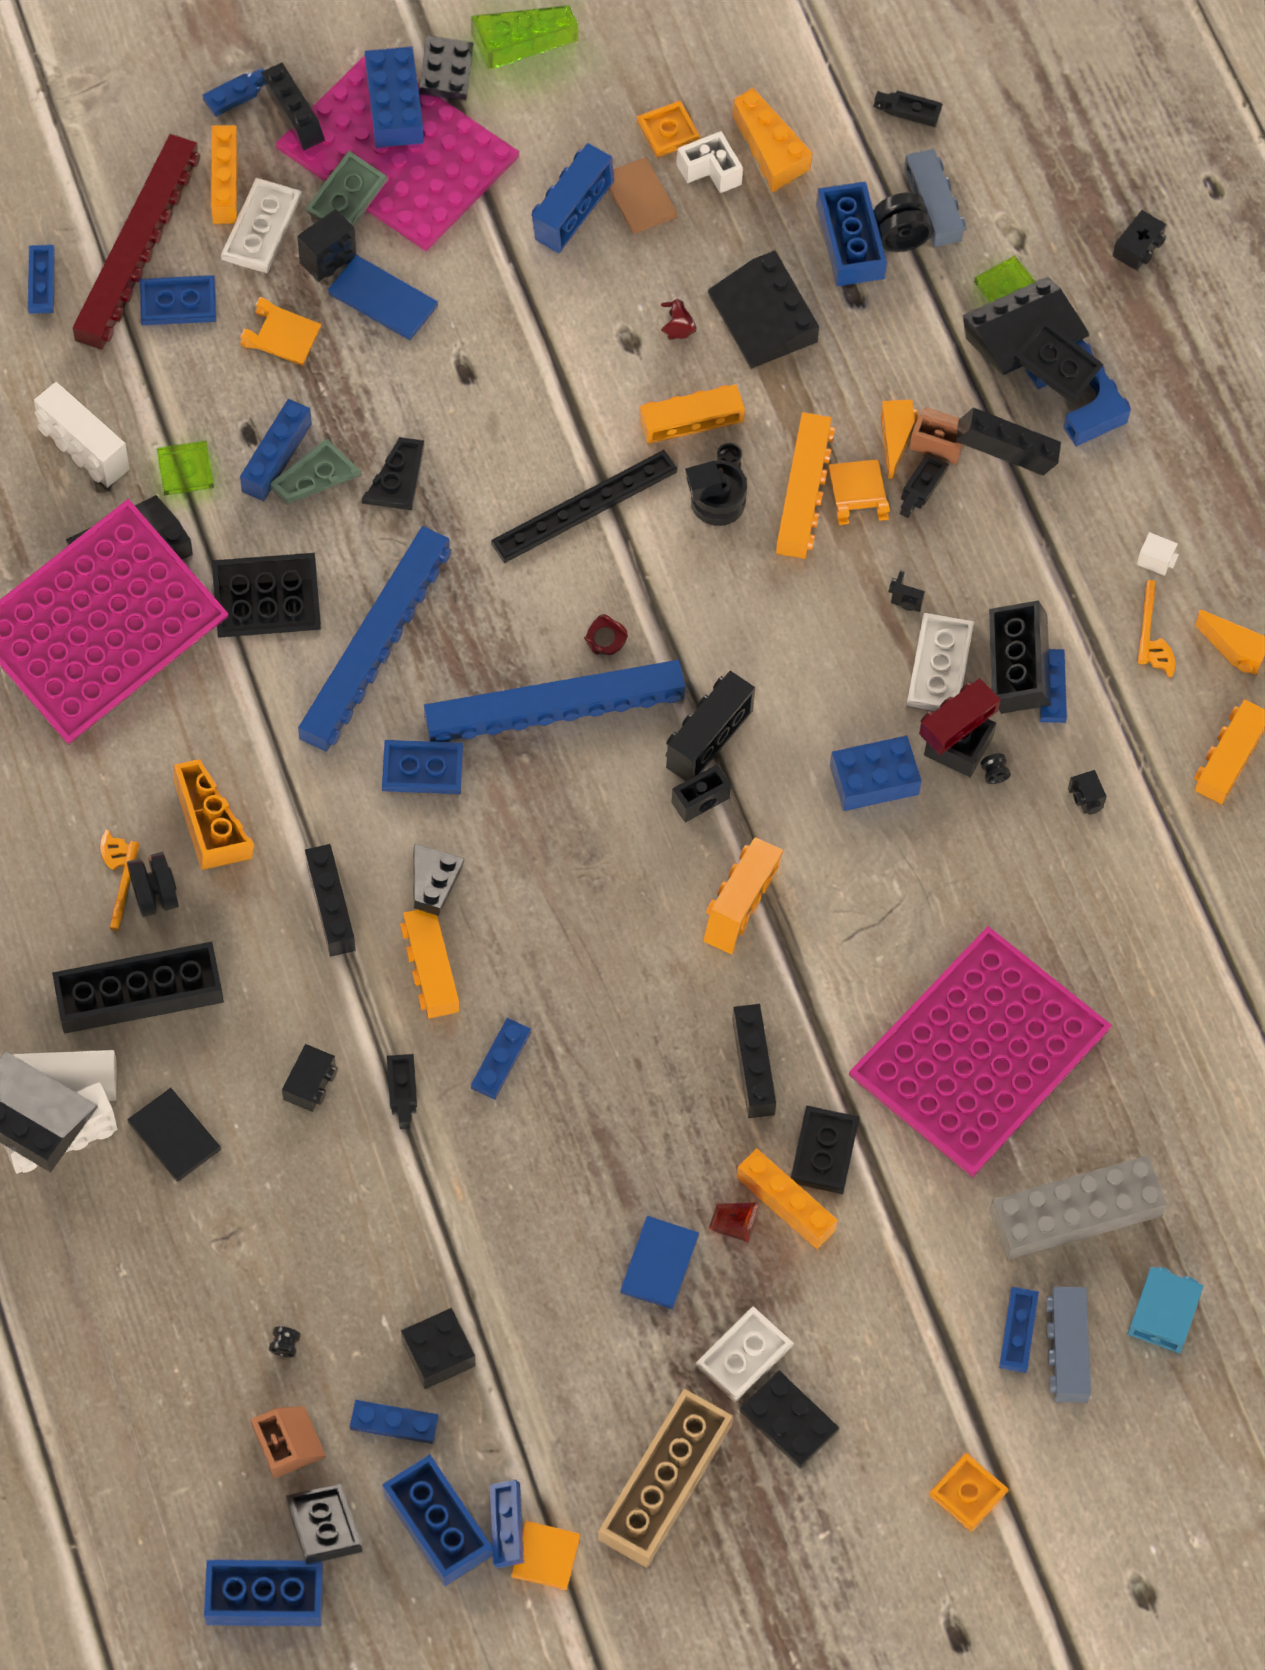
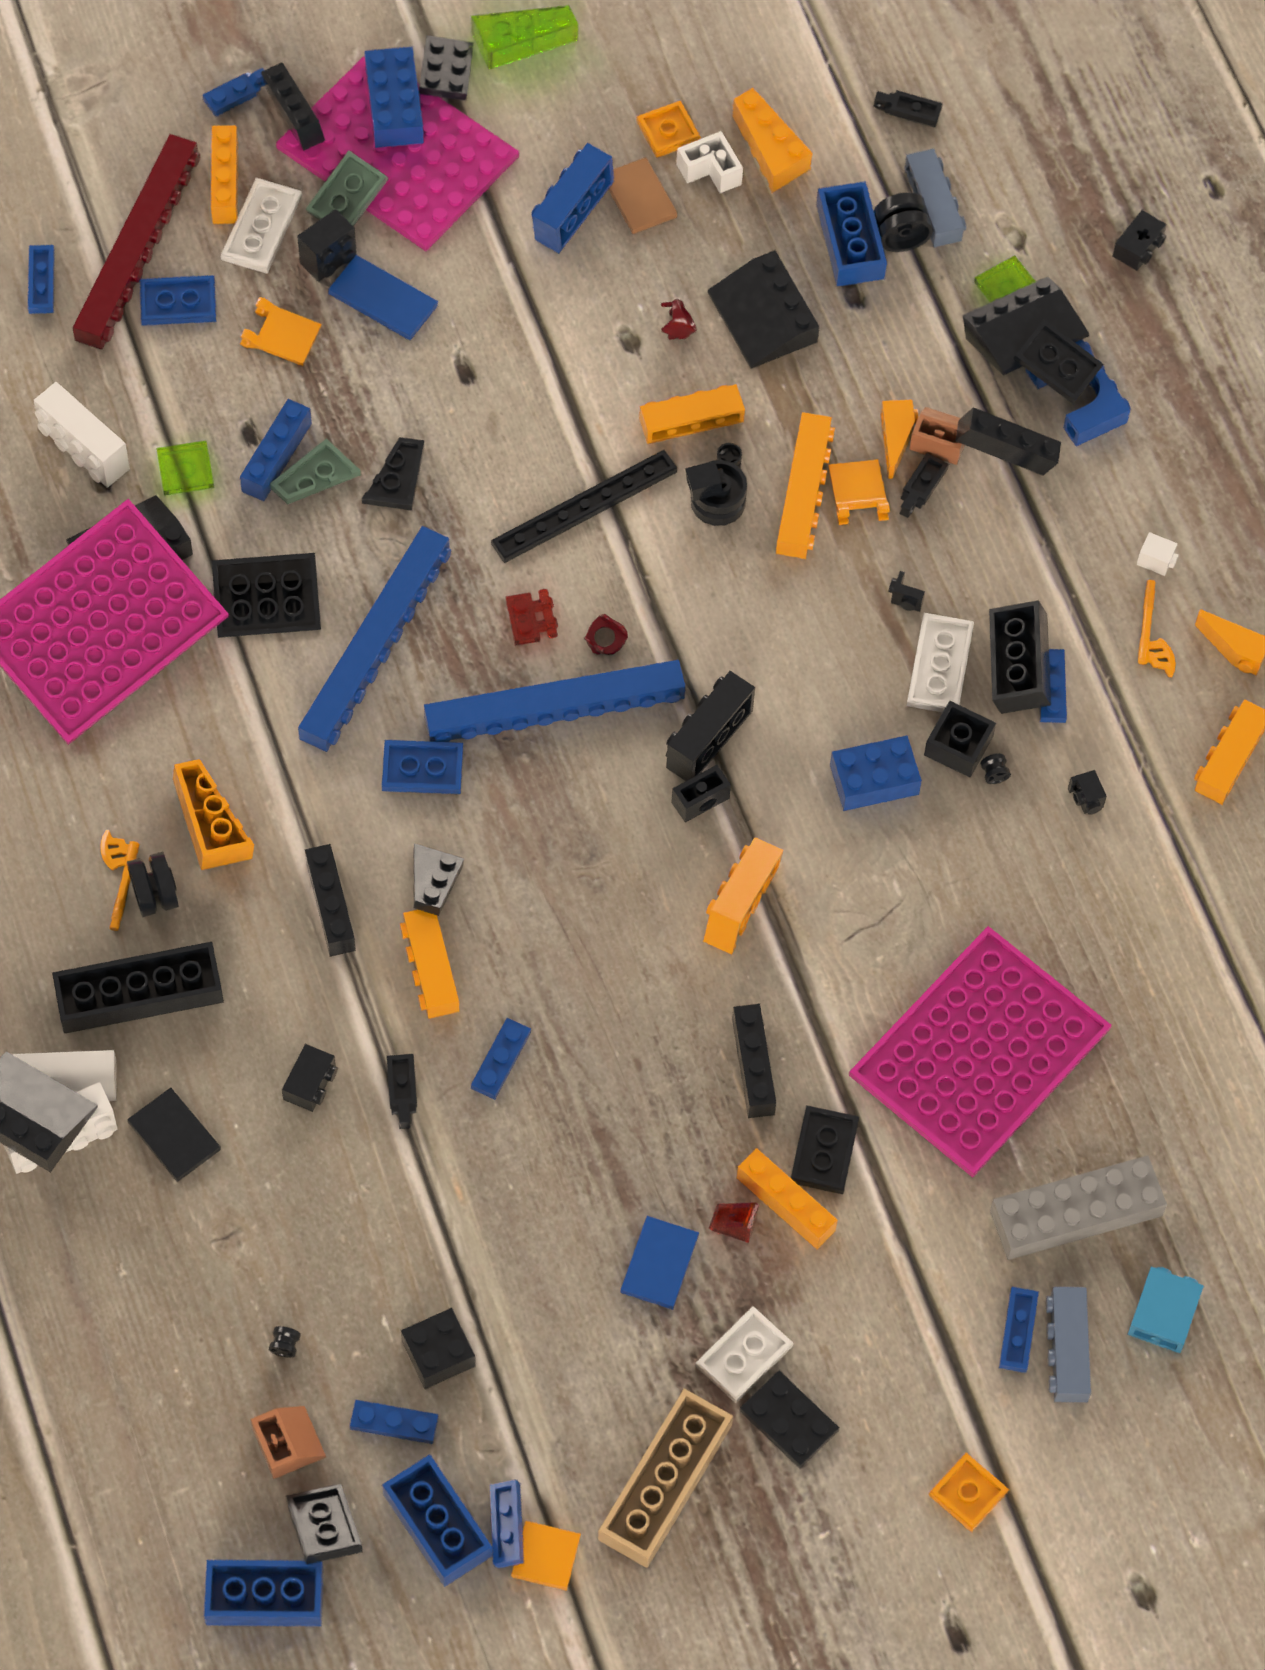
(523, 618): none -> clear red plate
(959, 716): dark red brick -> none

